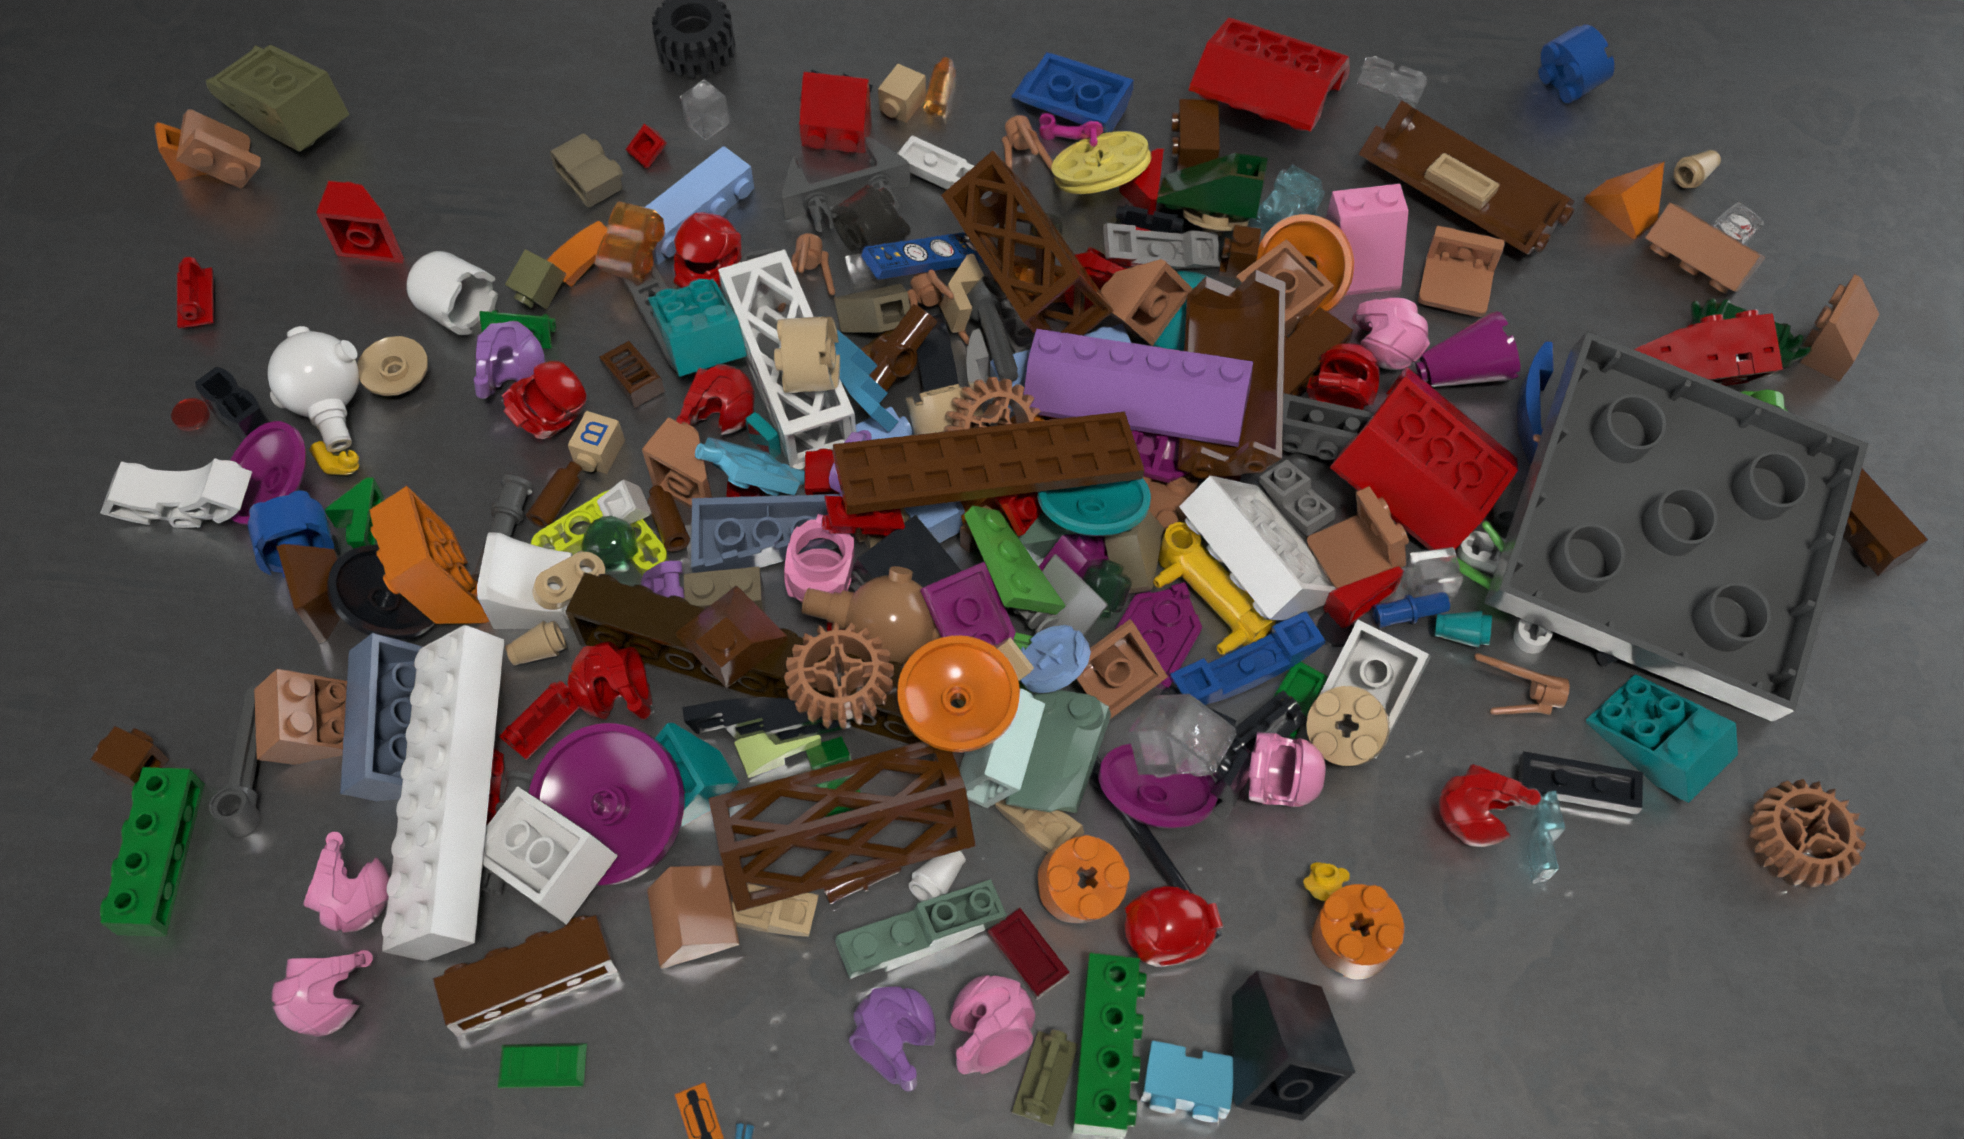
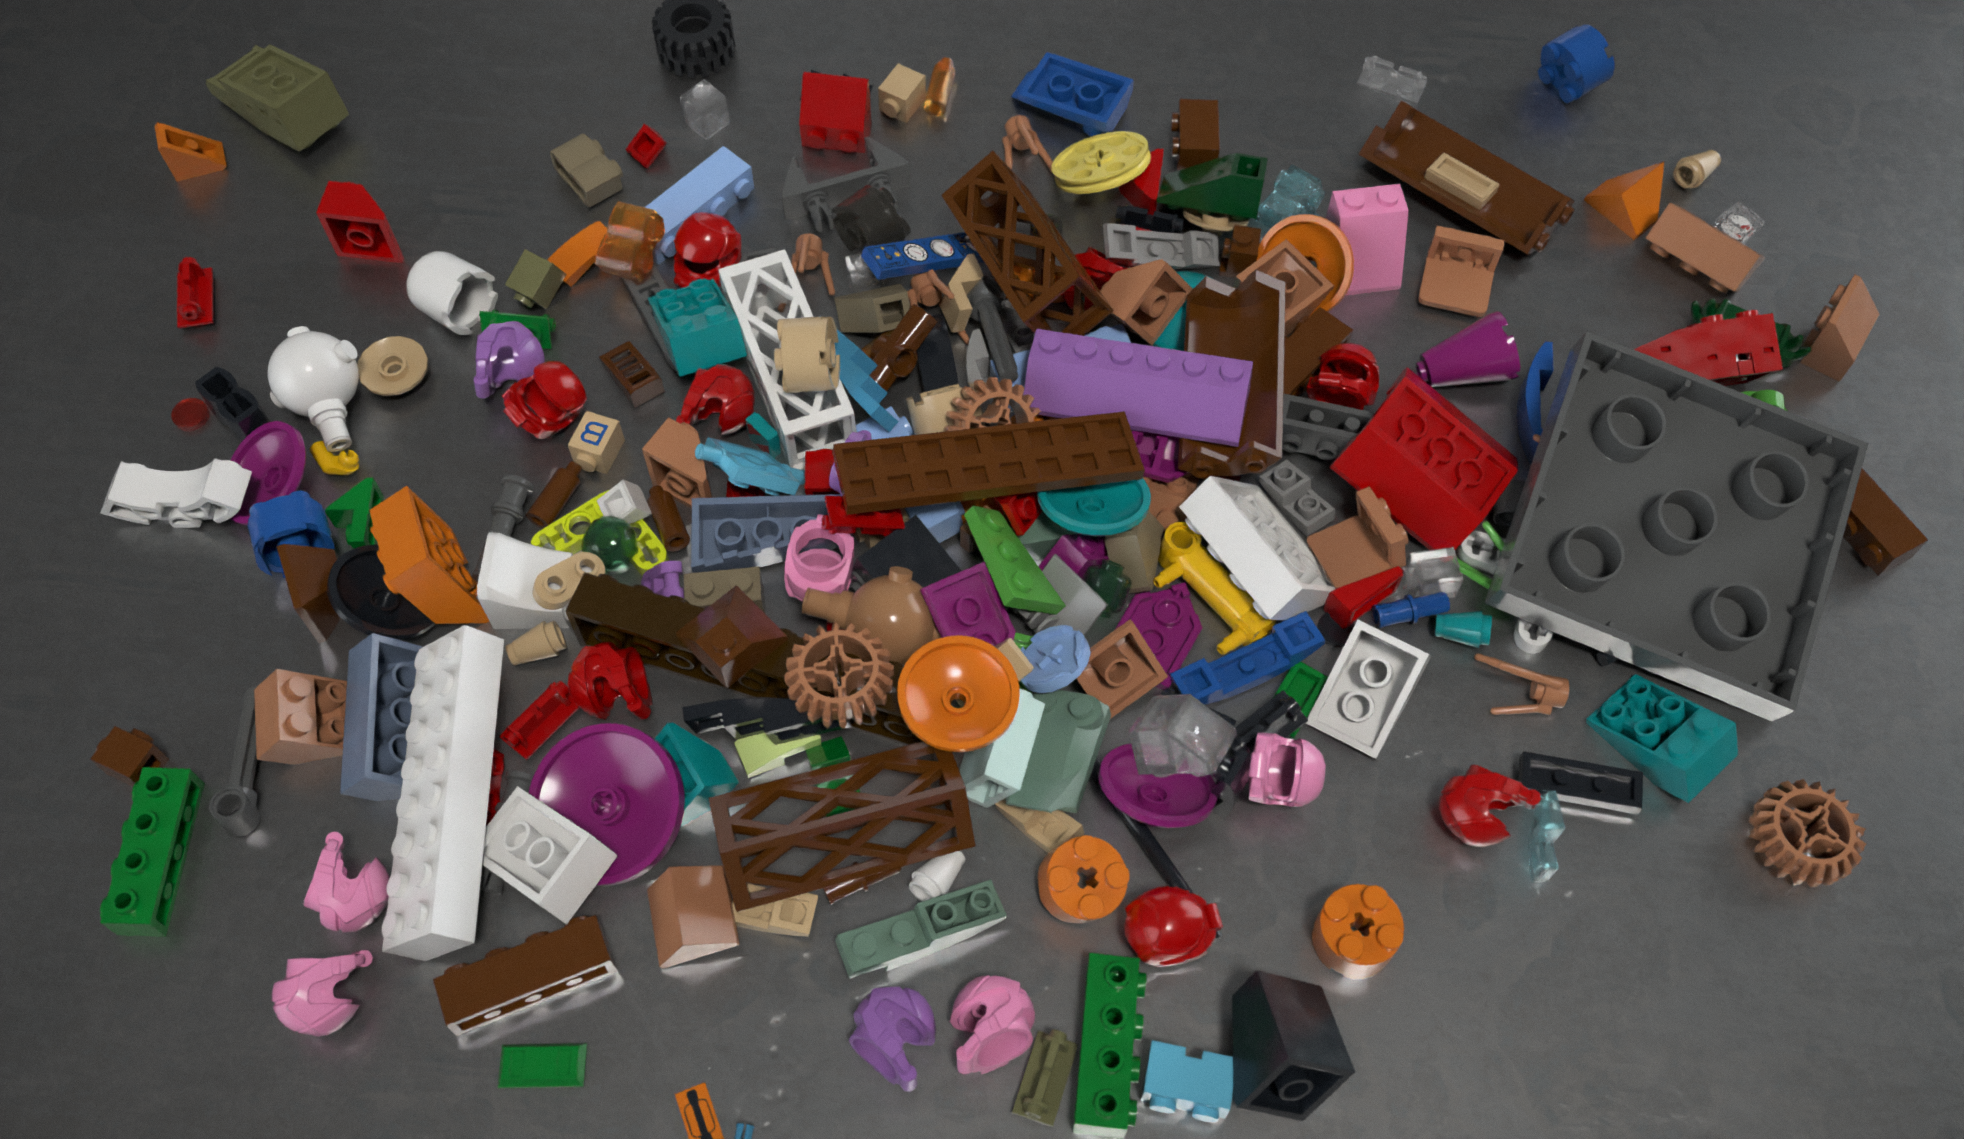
(216, 149): nougat bracket -> none
(933, 162): white hinge -> none
(1028, 953): dark red tile -> none
(1049, 130): dark pink piece -> none
(1268, 74): red slope -> none
(1325, 880): yellow plate -> none
(1333, 708): tan brick -> none
(1396, 331): bright pink helmet -> none

